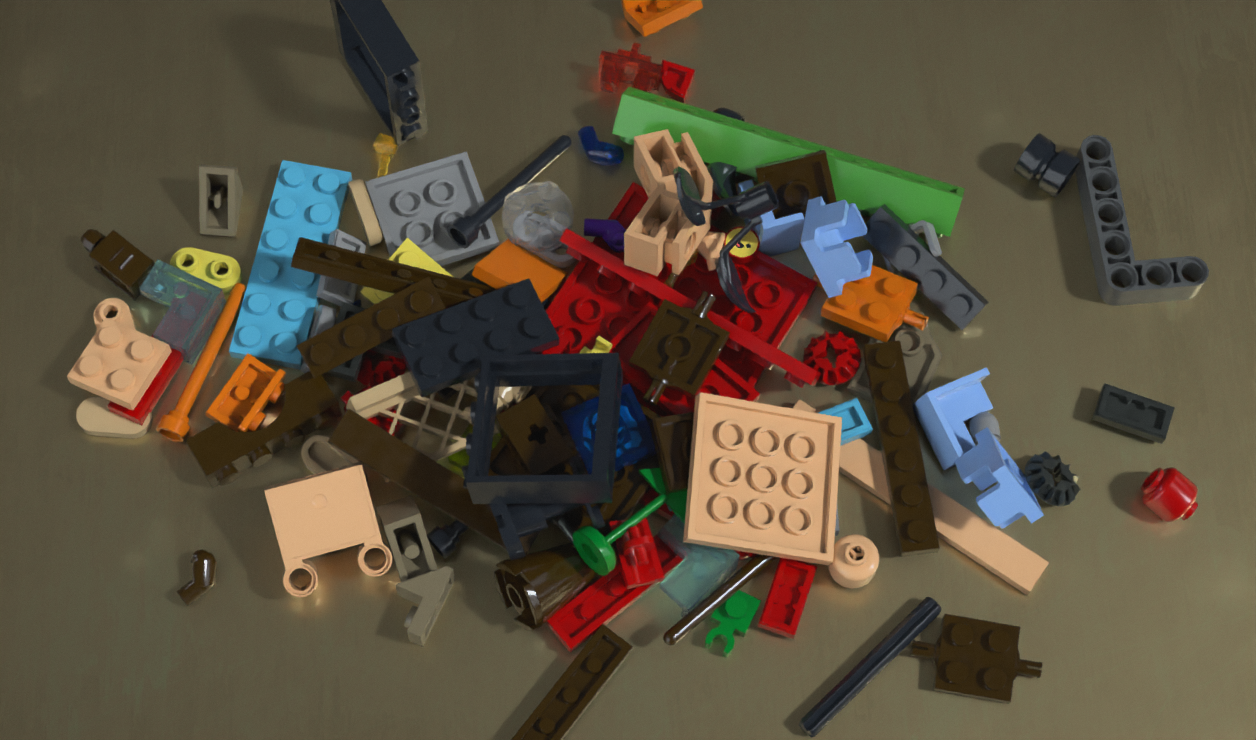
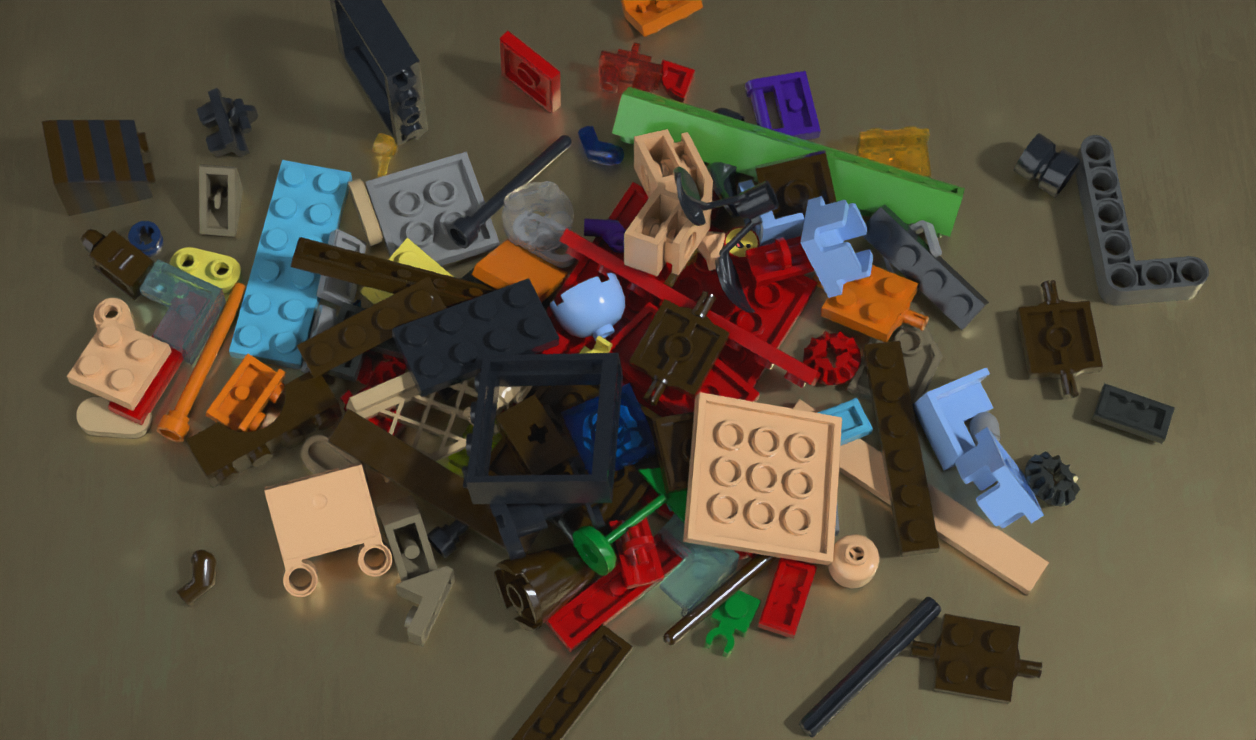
(98, 163): none -> slope
(150, 228): none -> dark blue bush
(232, 119): none -> black hips
(530, 72): none -> red tile
(591, 308): none -> light blue cylinder
(778, 261): none -> red hips
(792, 100): none -> dark purple plate
(897, 148): none -> clear yellow bracket
(1059, 339): none -> dark brown plate
(1169, 494): red head -> none

